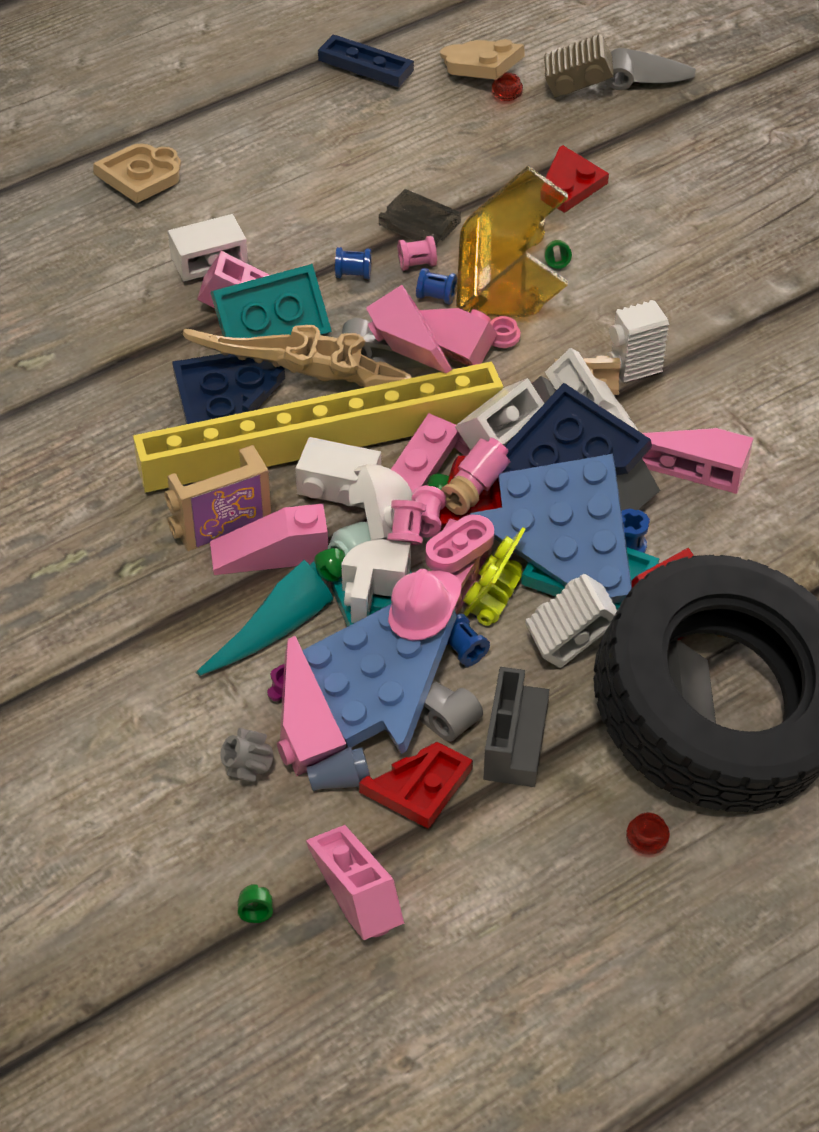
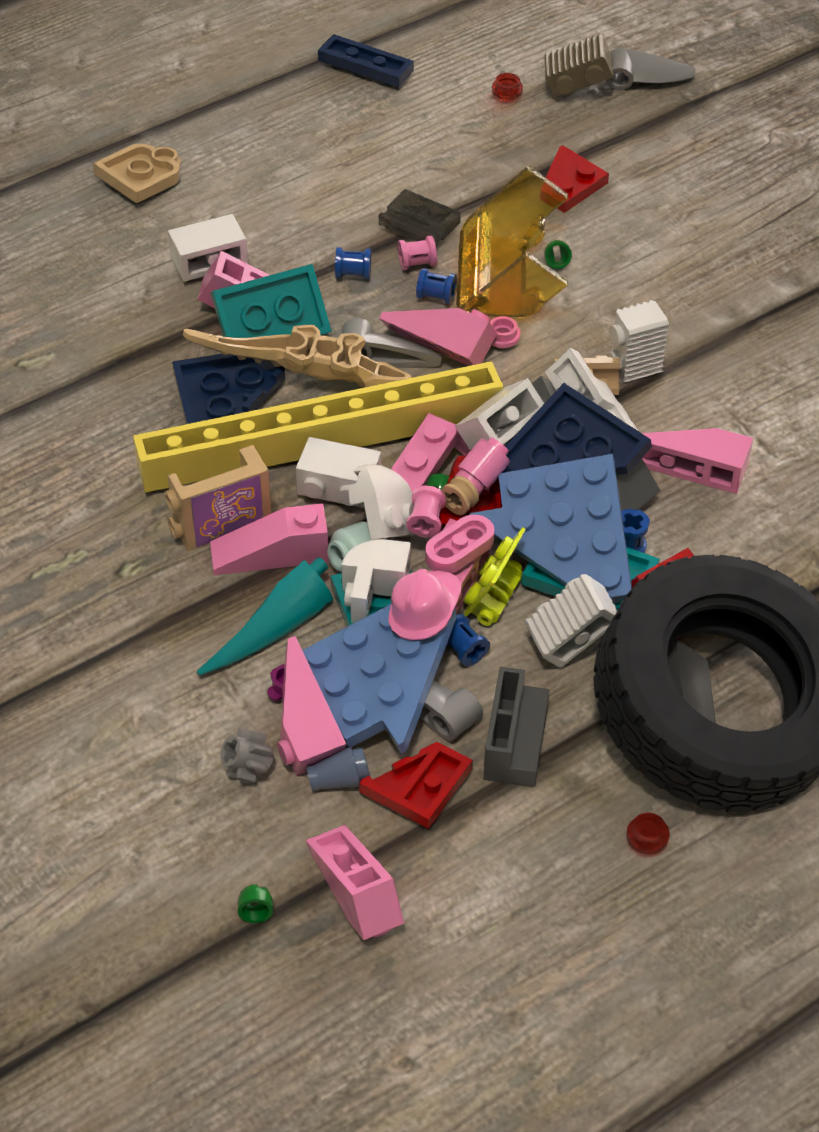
(329, 564): green hinge -> none
(405, 330): bright pink slope -> none
(407, 521): bright pink bush -> none
(482, 58): tan plate -> none

